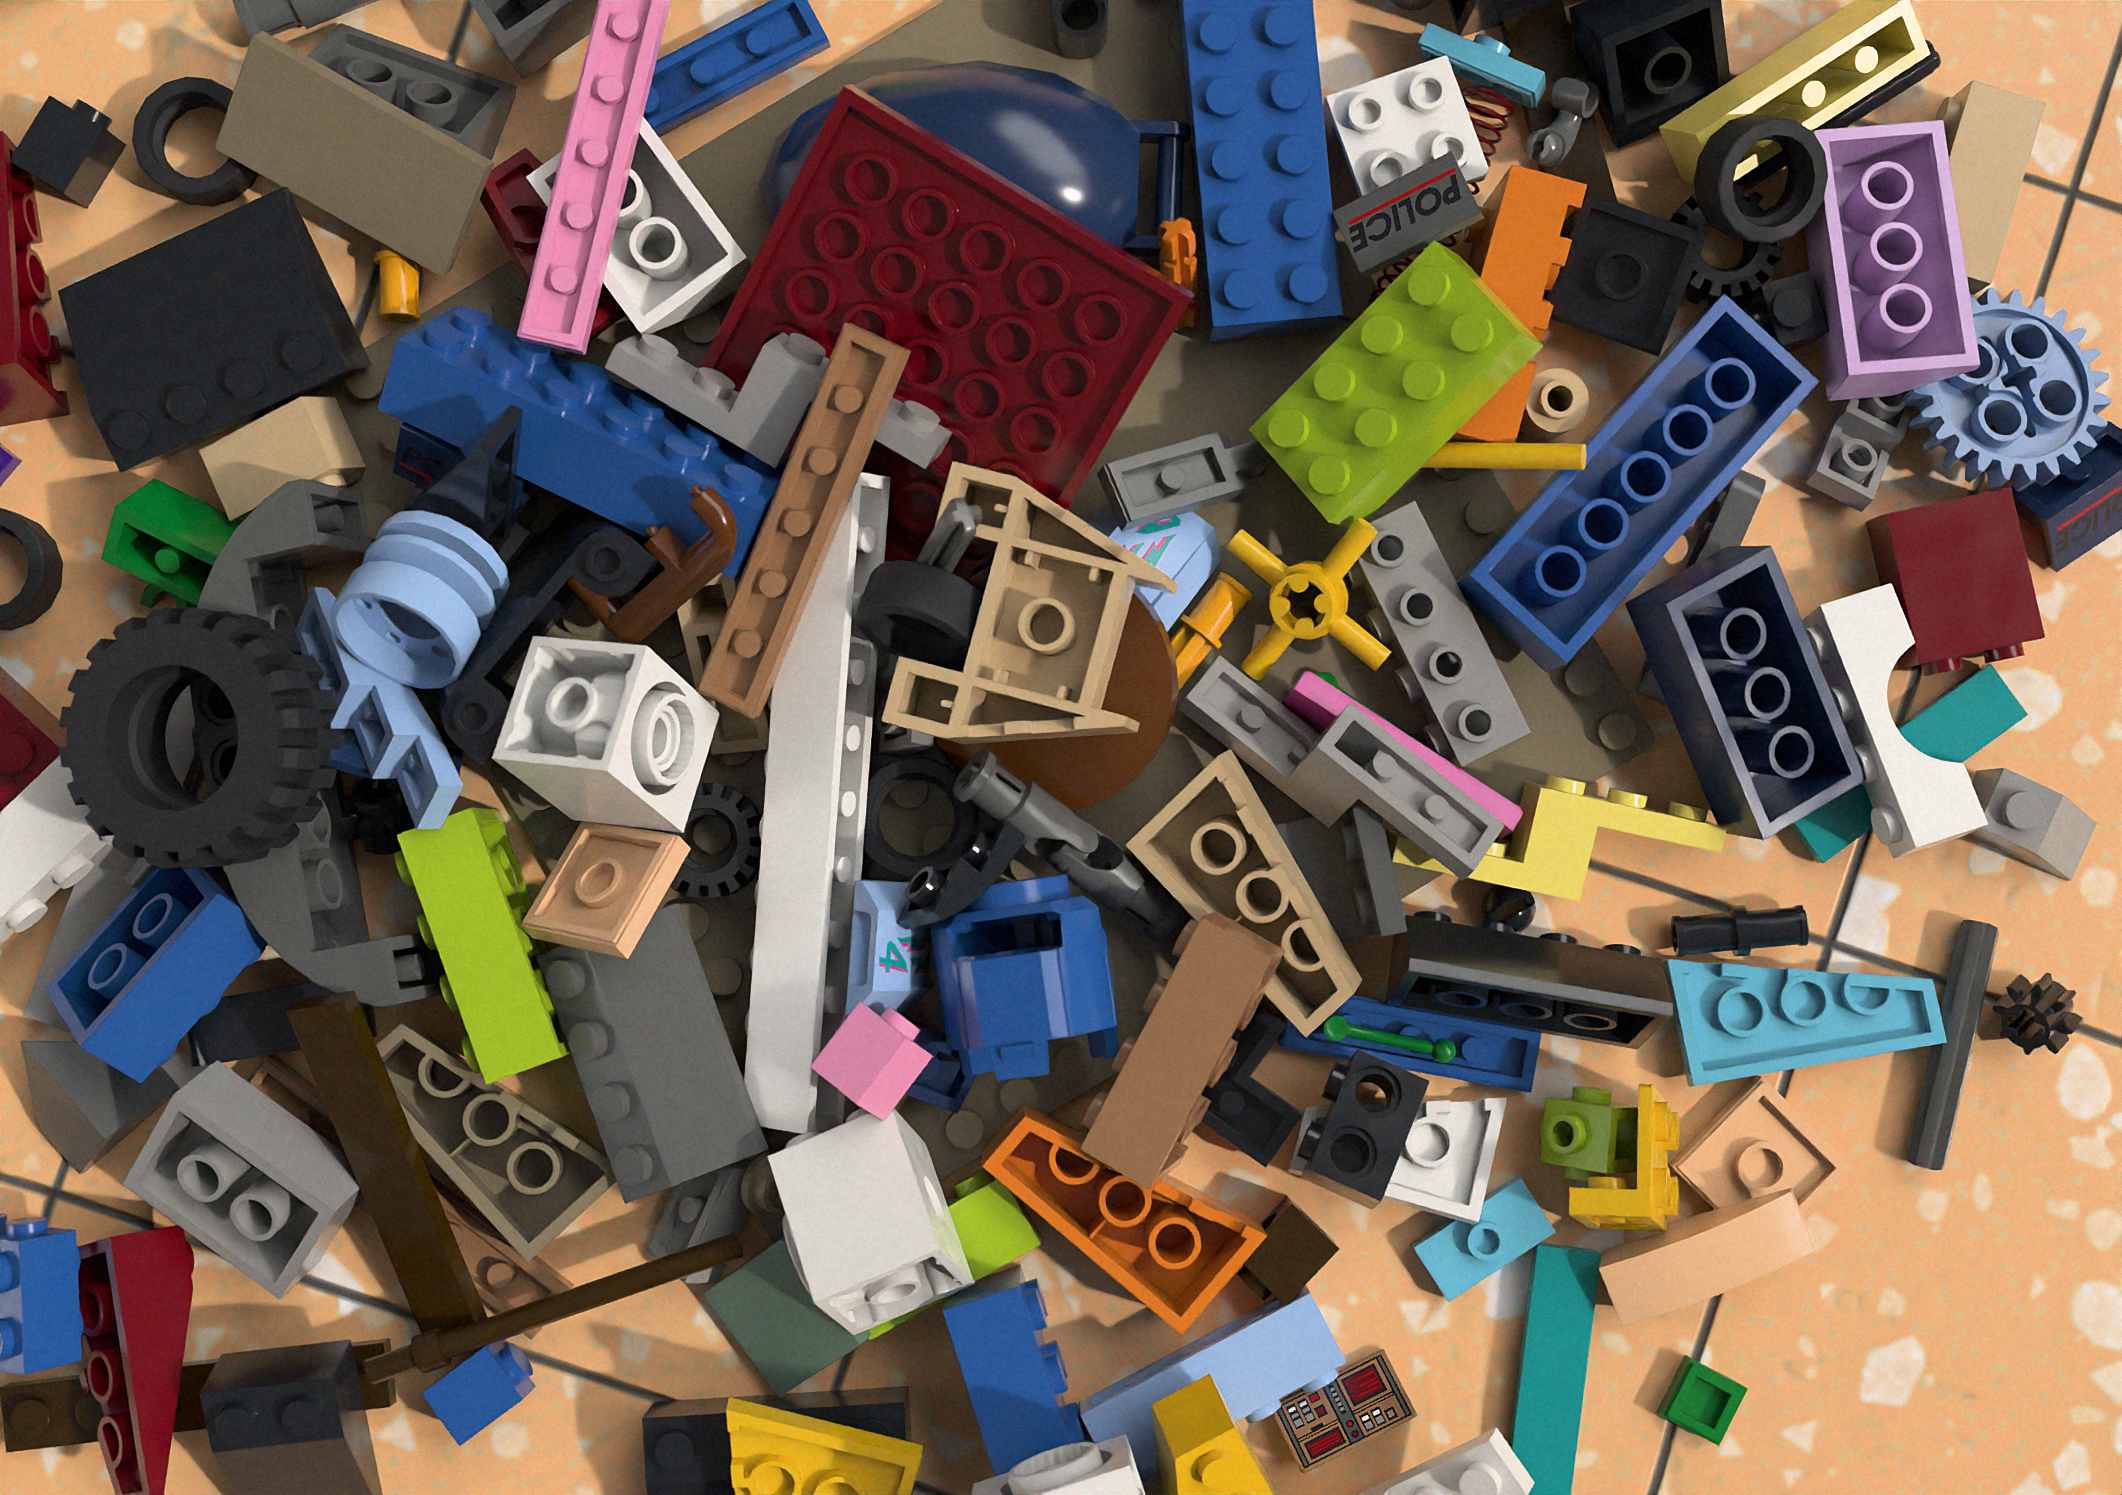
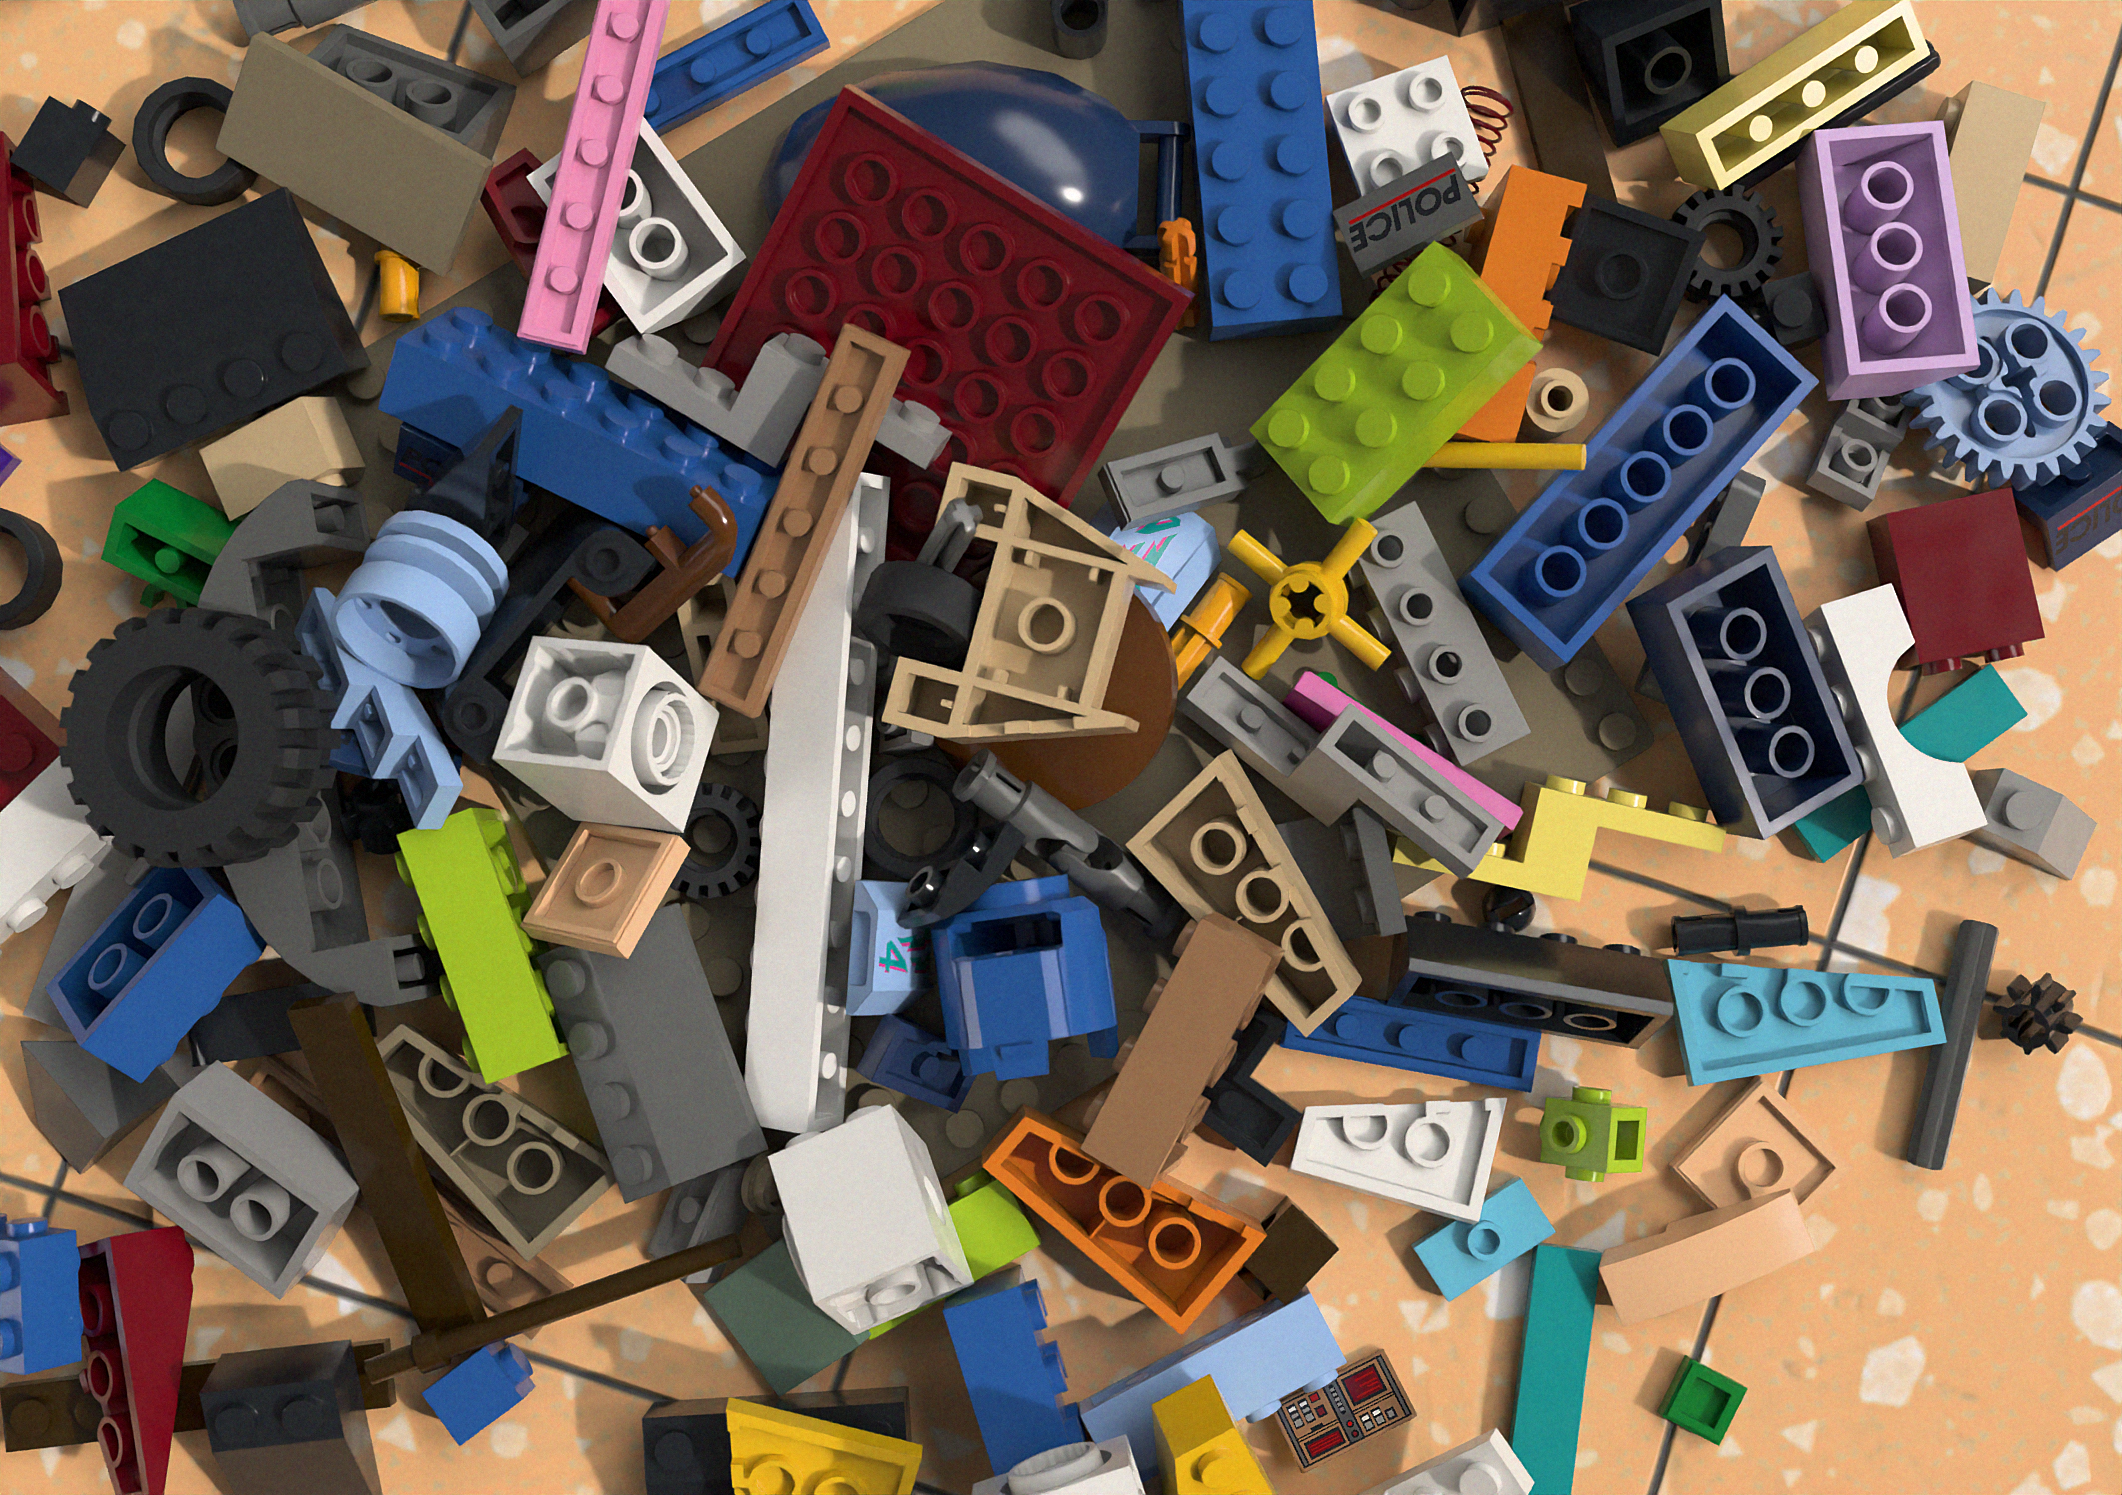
(873, 1059): bright pink brick -> none
(1337, 1028): green hinge -> none
(1376, 1135): black brick -> none
(1484, 64): medium azure plate -> none
(1575, 100): dark grey arm -> none
(1616, 1206): yellow bracket -> none
(1803, 187): black tyre -> none

